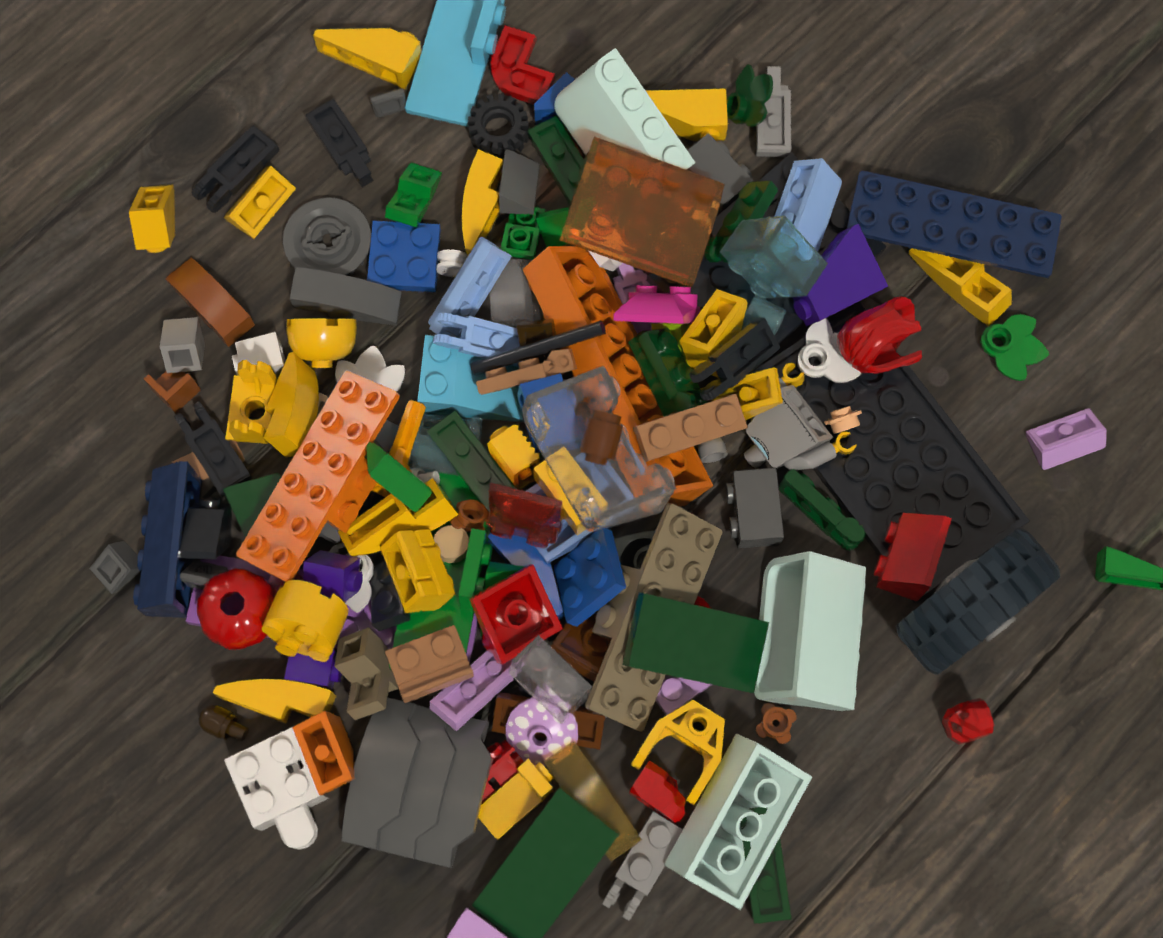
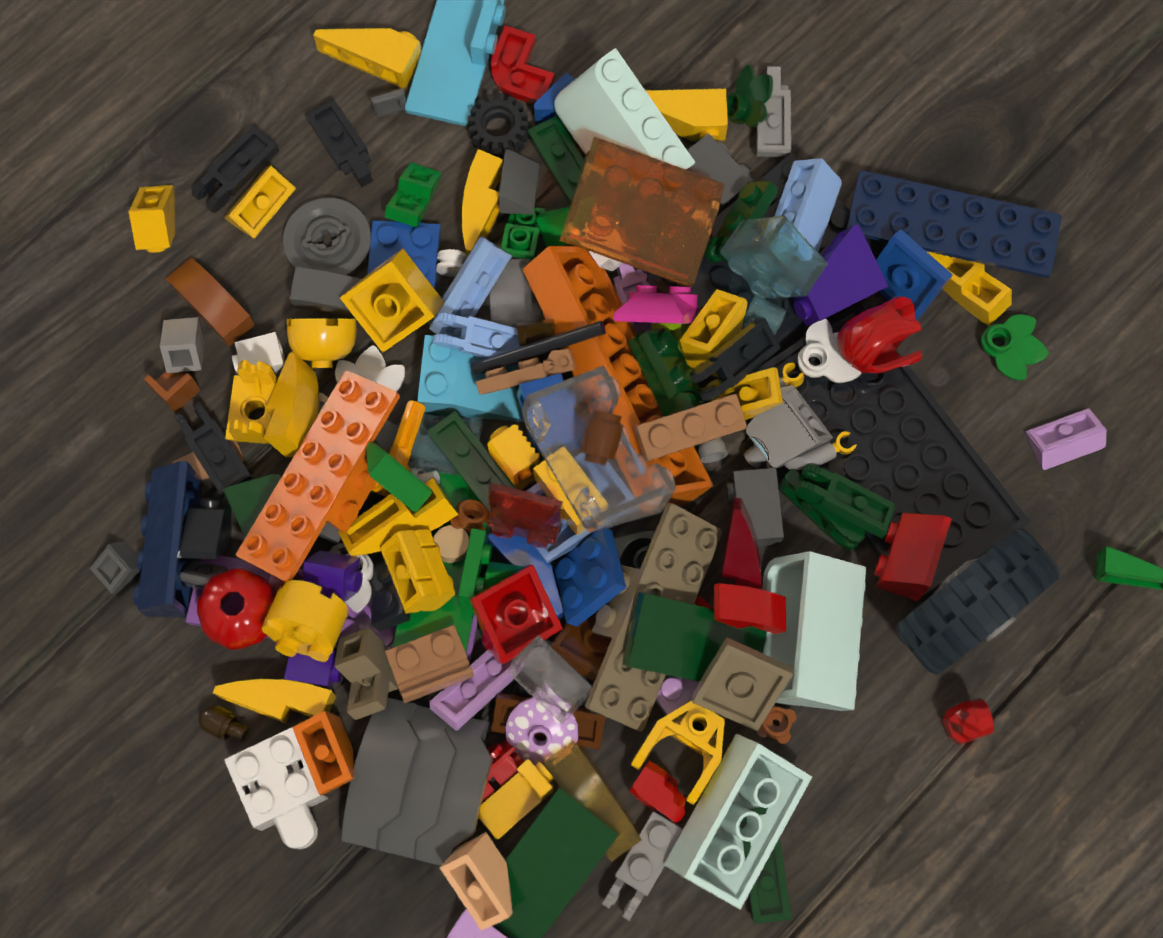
(393, 300): none -> yellow slope
(480, 880): none -> light nougat slope
(742, 552): none -> dark red slope
(742, 684): none -> dark tan plate
(749, 606): none -> red slope
(843, 419): light nougat plate -> none
(846, 499): none -> dark green hinge
(911, 272): none -> blue plate

